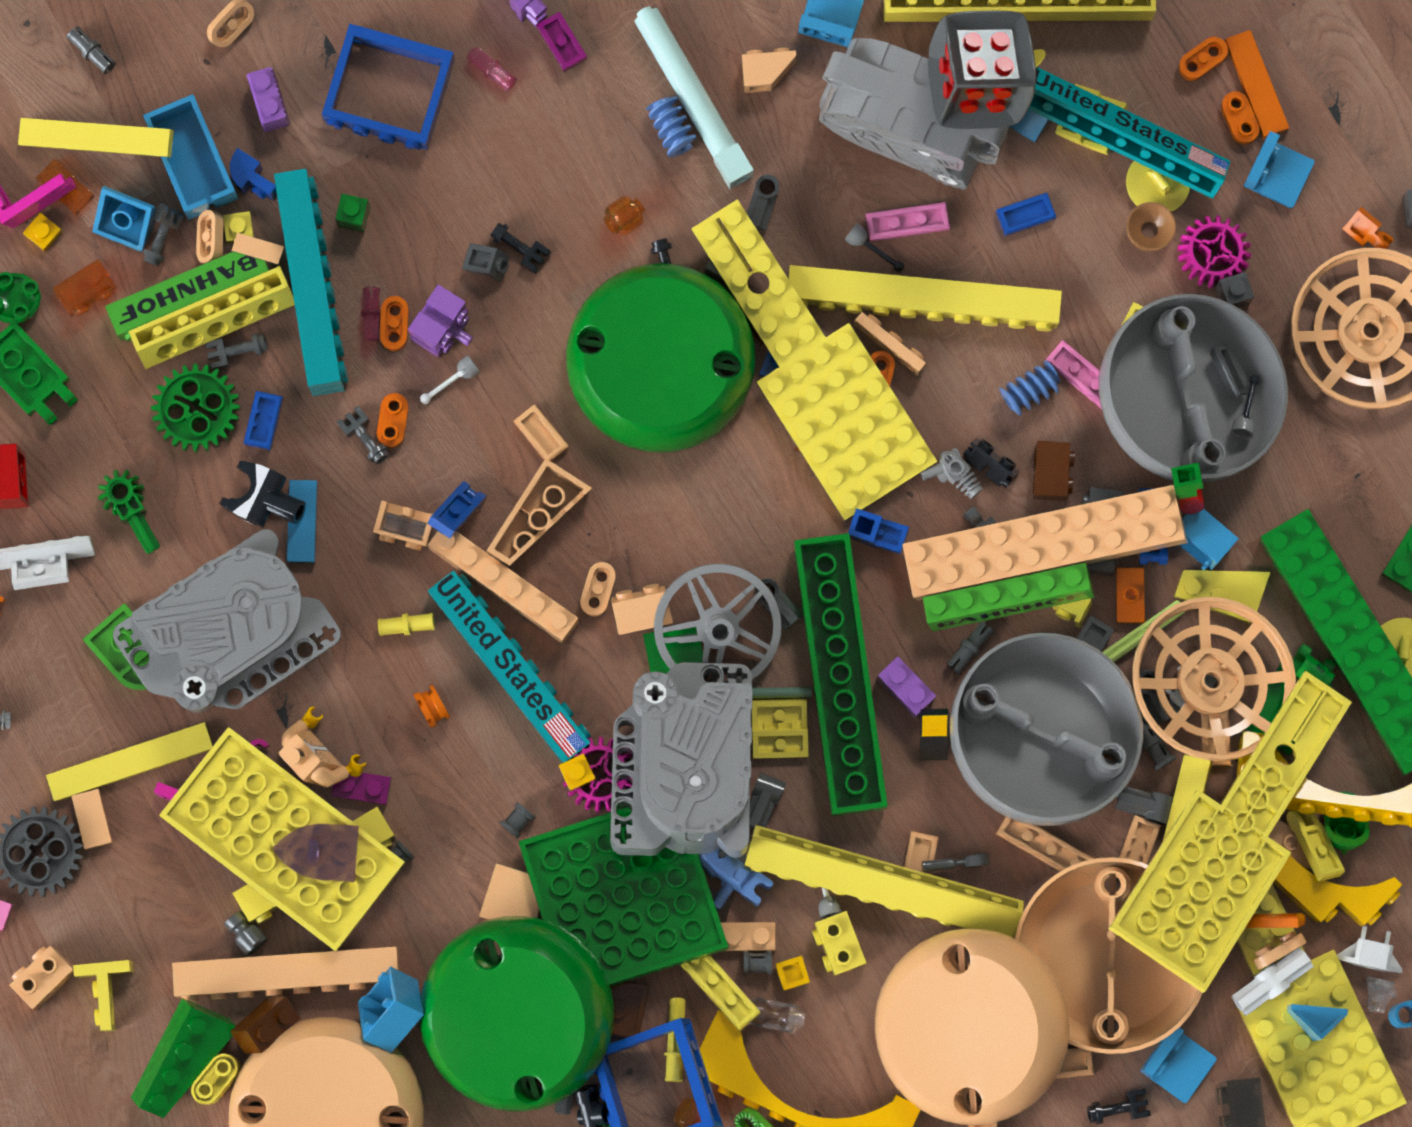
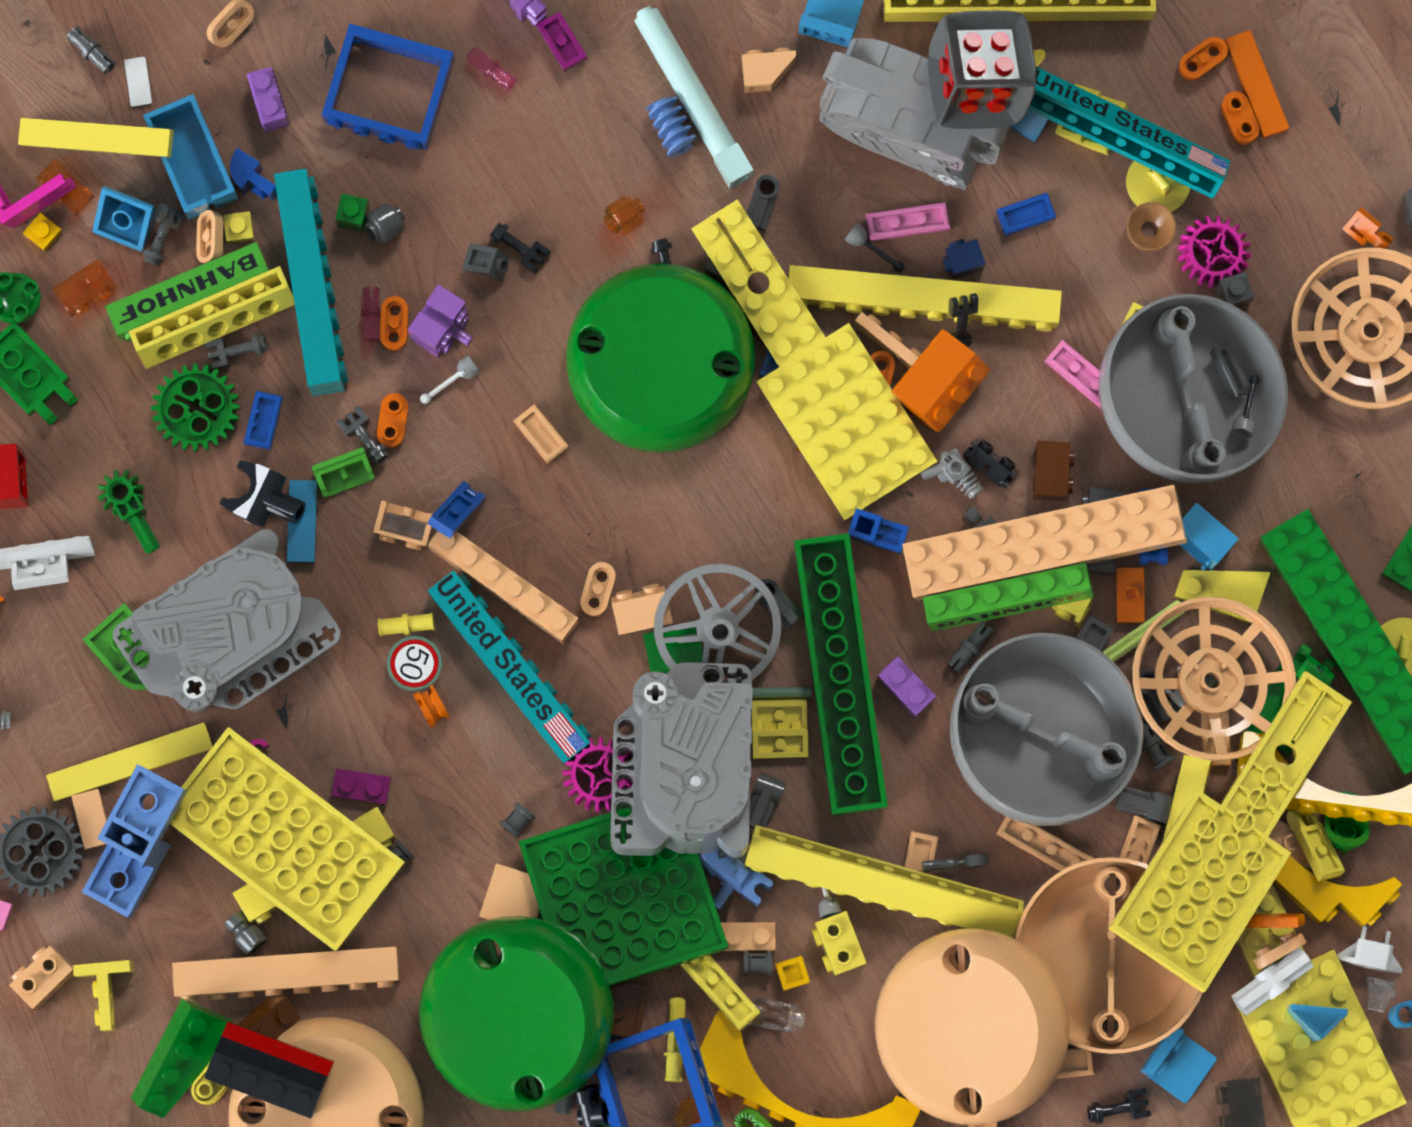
(134, 841): none -> medium blue bracket
(138, 81): none -> white sticker
(257, 248): light nougat sticker -> none
(269, 1069): none -> black slope
(311, 758): light nougat torso -> none
(321, 851): shield -> none
(343, 472): none -> bright green hinge
(384, 223): none -> dark grey head
(390, 1009): dark azure container -> none
(414, 663): none -> piece
(542, 504): light nougat wedge -> none
(577, 772): yellow plate -> none
(934, 734): black tile -> none
(940, 381): none -> orange slope
(962, 311): none -> black hinge
(963, 258): none -> dark blue brick
(1031, 387): medium blue piece -> none
(1189, 487): green leg -> none
(1279, 172): dark azure bracket -> none

